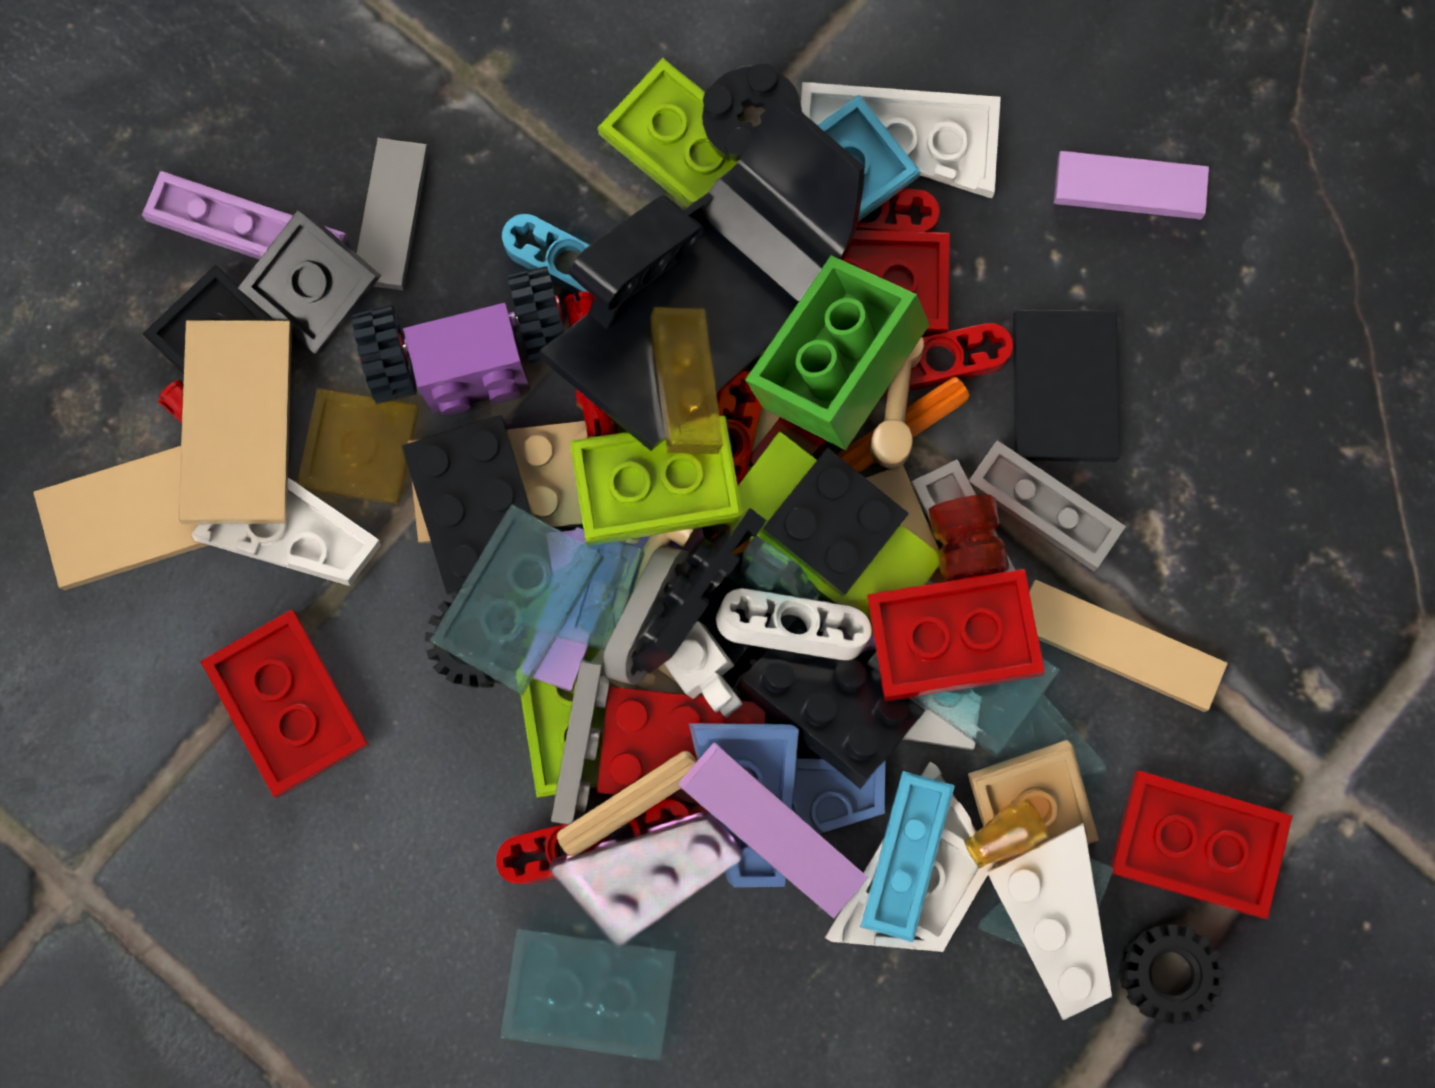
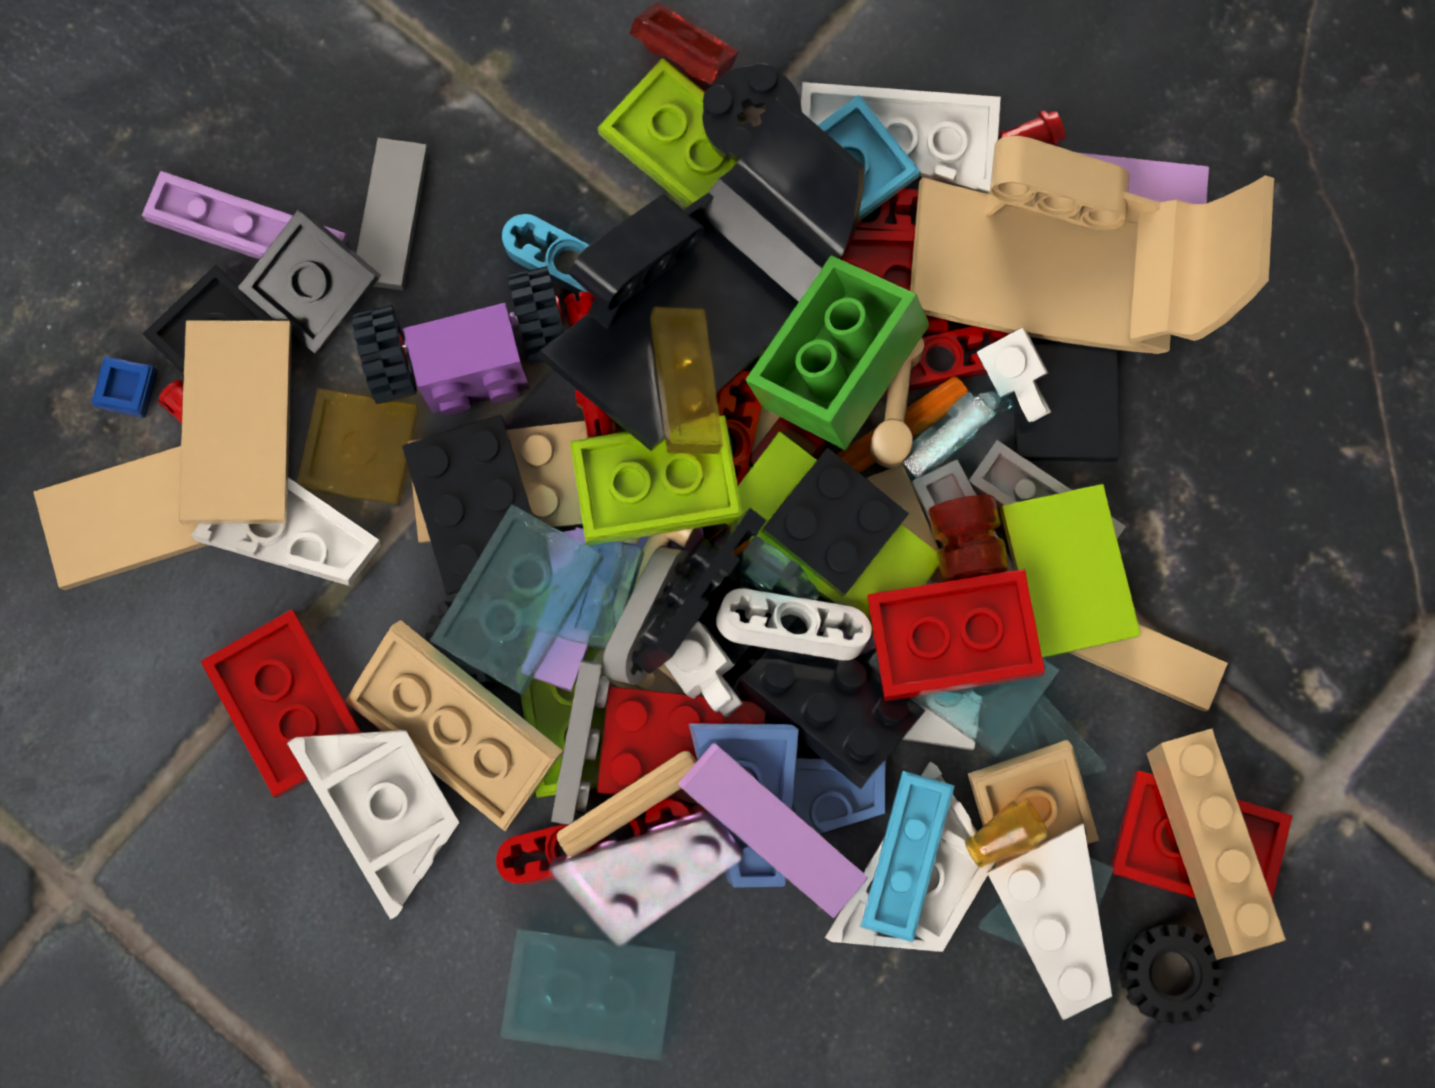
(124, 387): none -> blue tile
(381, 805): none -> white wing
(455, 724): none -> tan tile
(683, 42): none -> clear red plate
(967, 416): none -> clear light blue wing
(1015, 366): none -> white plate
(1045, 128): none -> red pin
(1071, 569): none -> lime tile
(1082, 257): none -> tan beam
(1215, 845): none -> tan brick

